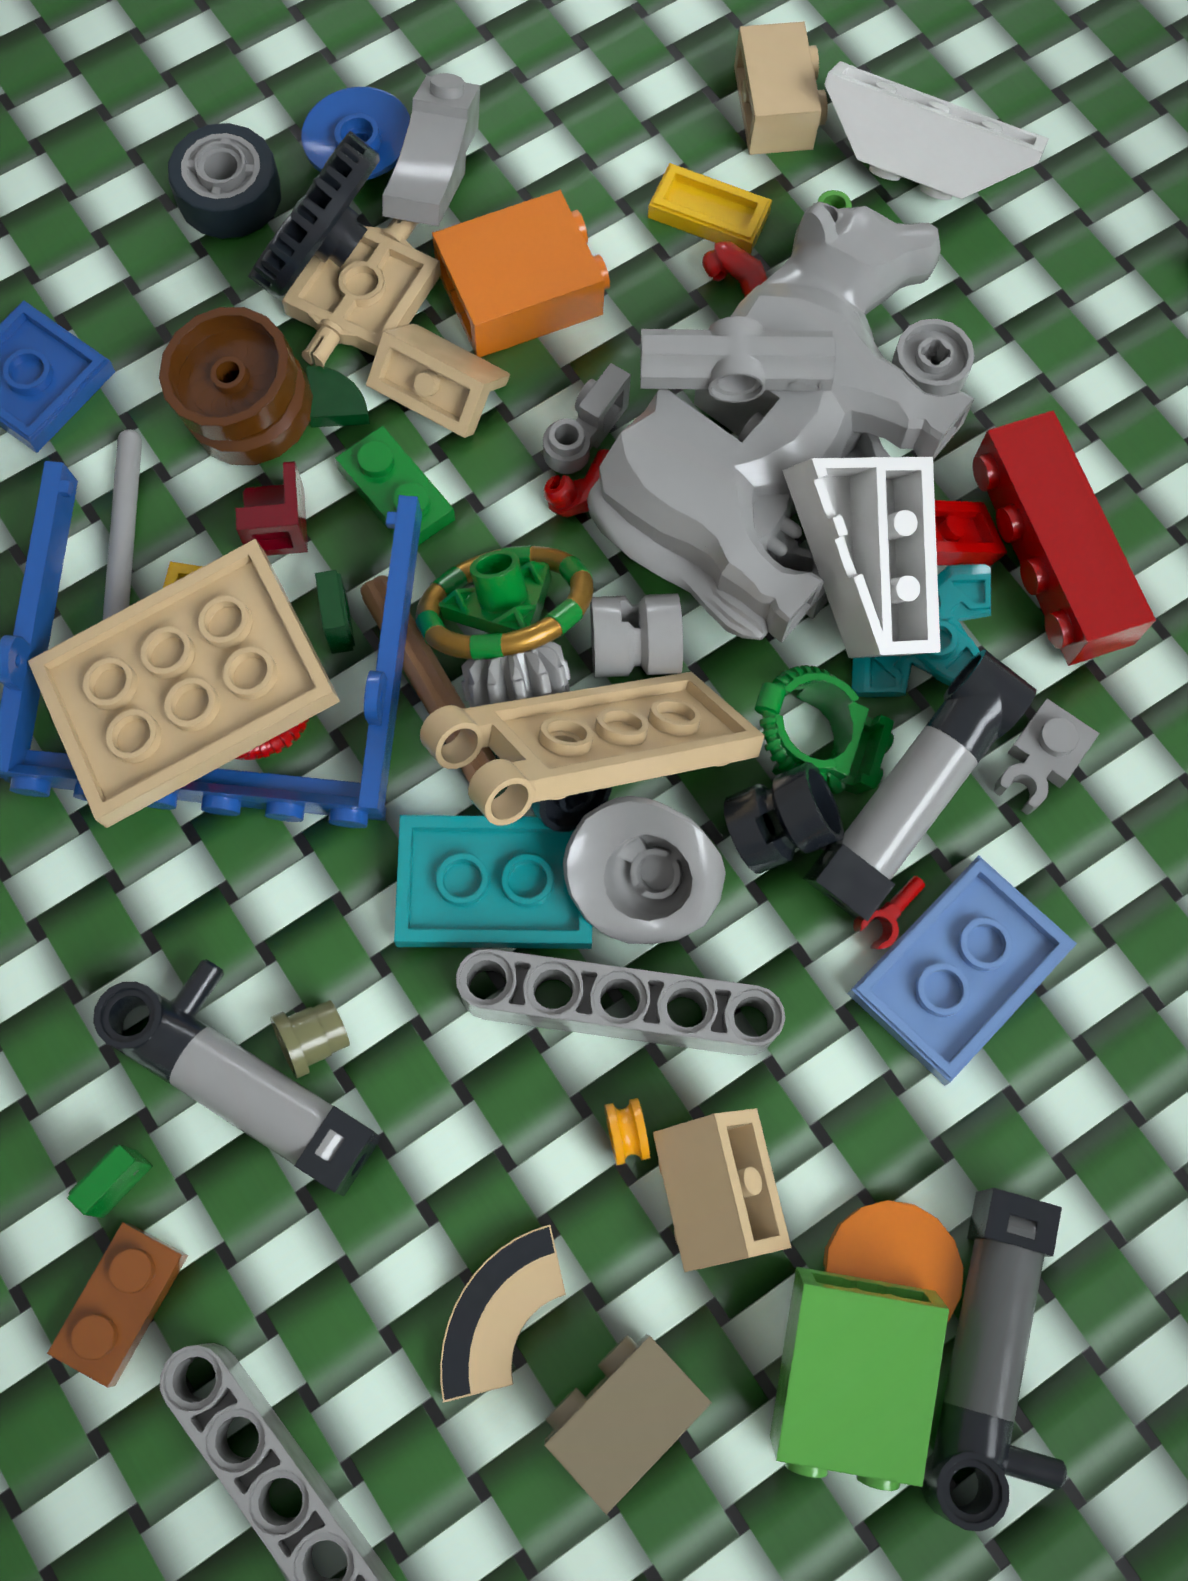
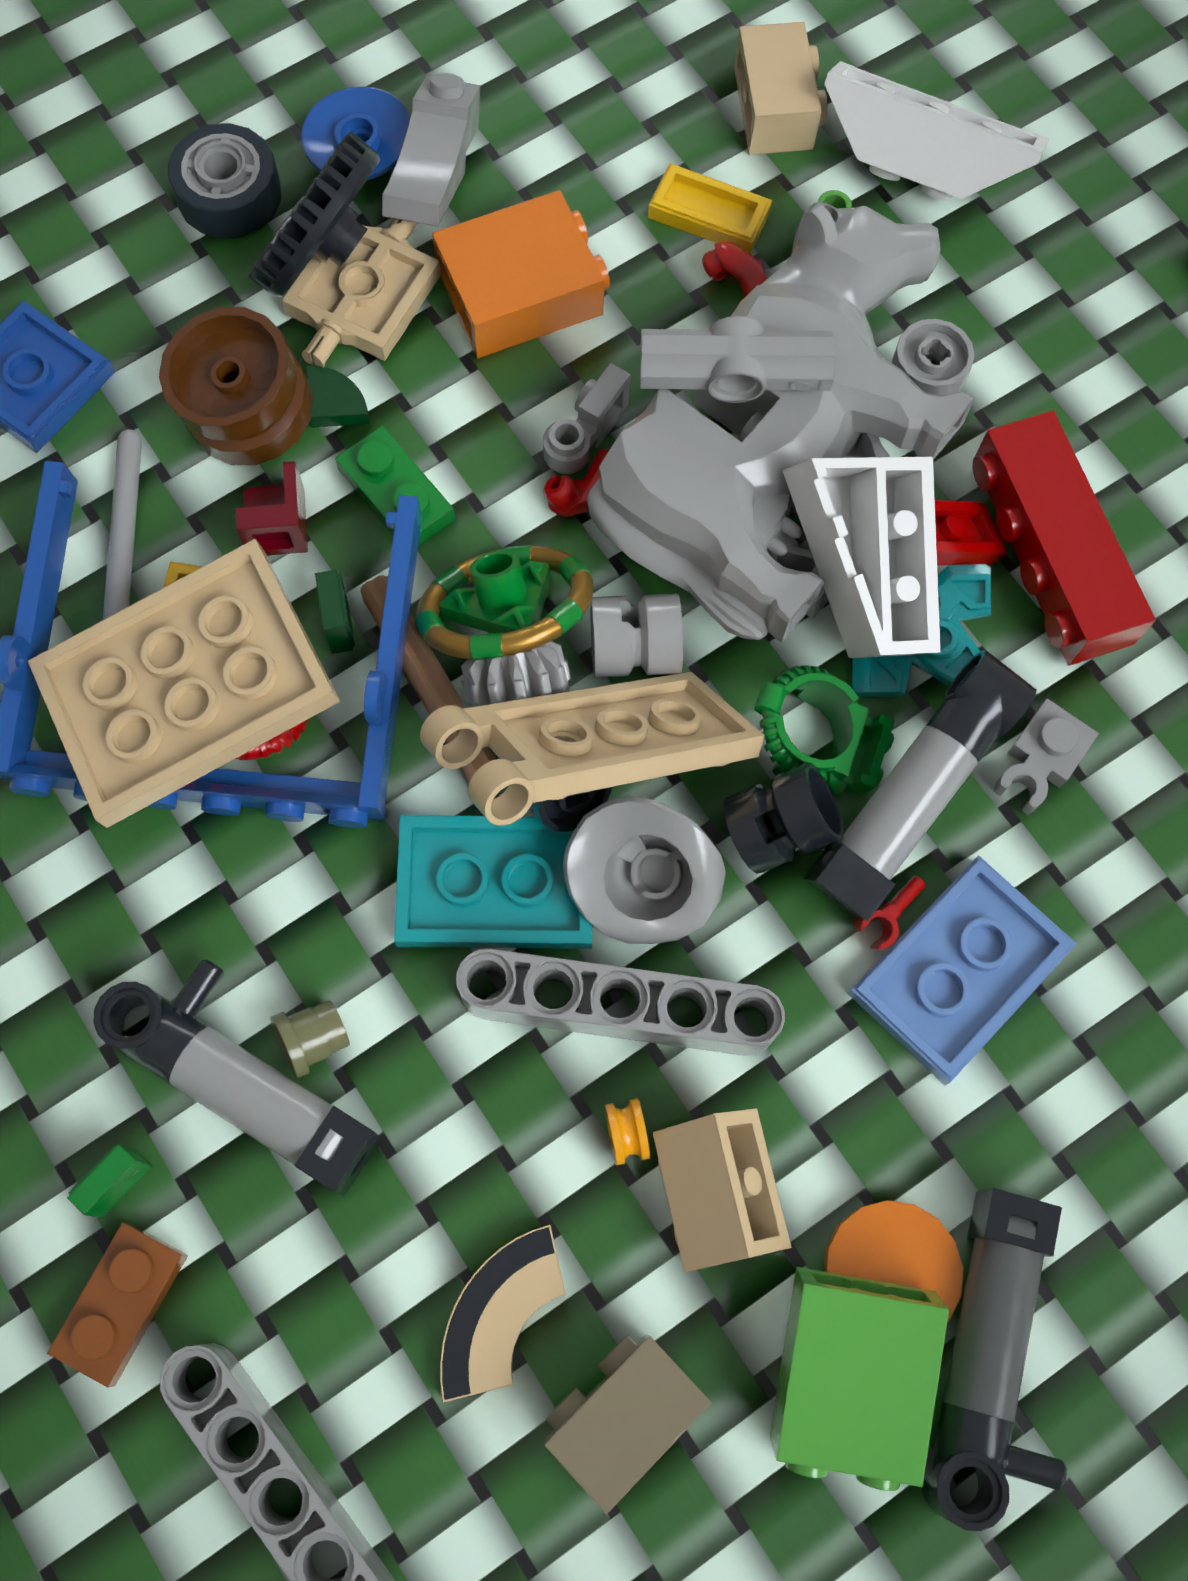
(434, 377): tan panel -> none

